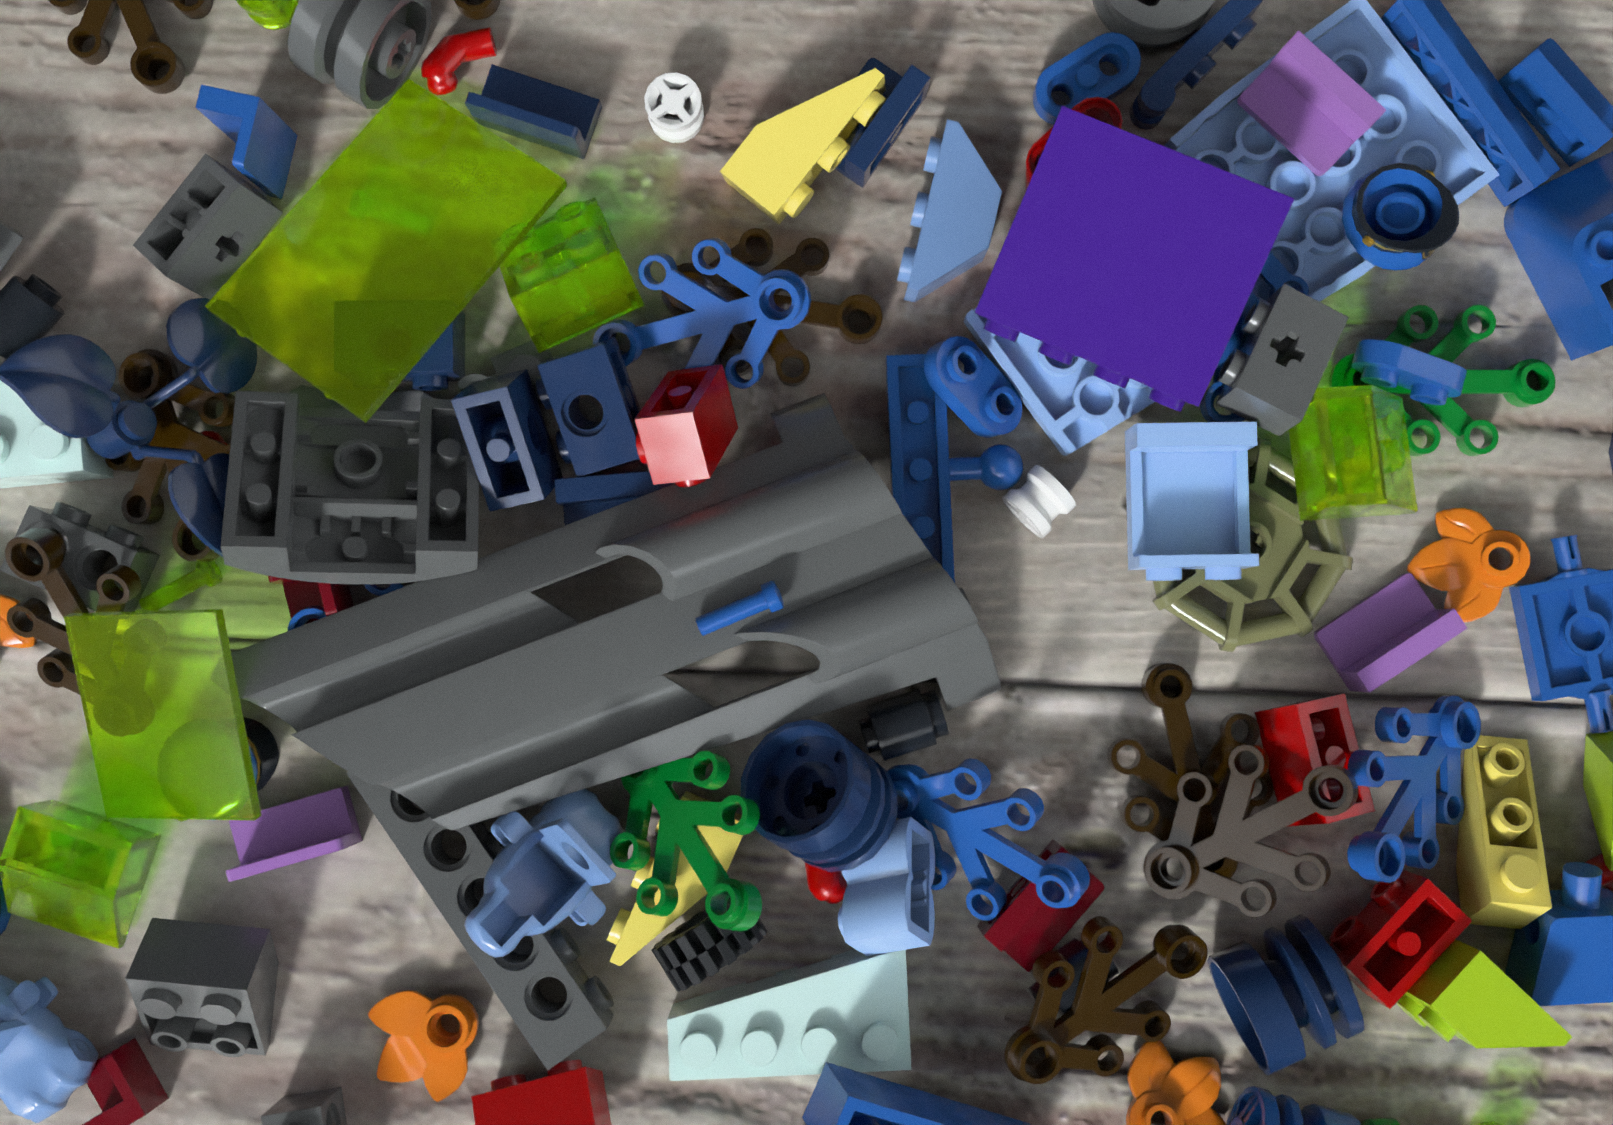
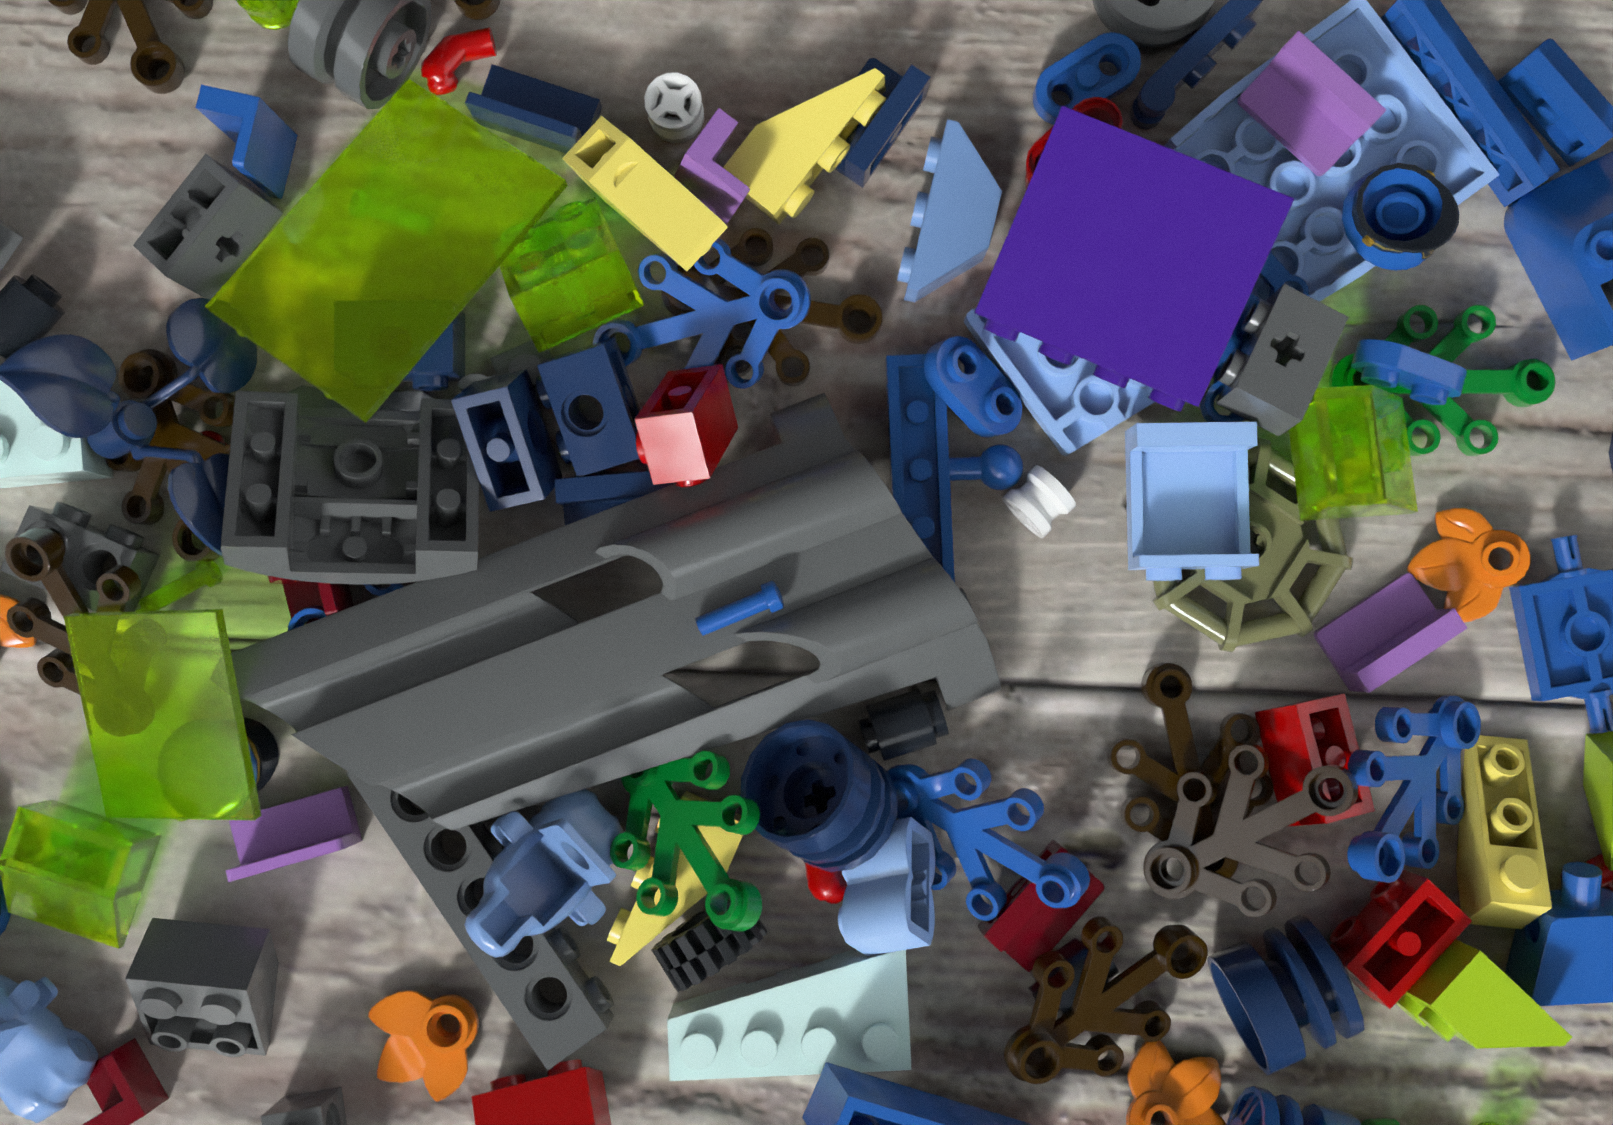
(644, 193): none -> light yellow slope
(706, 178): none -> medium lavender panel

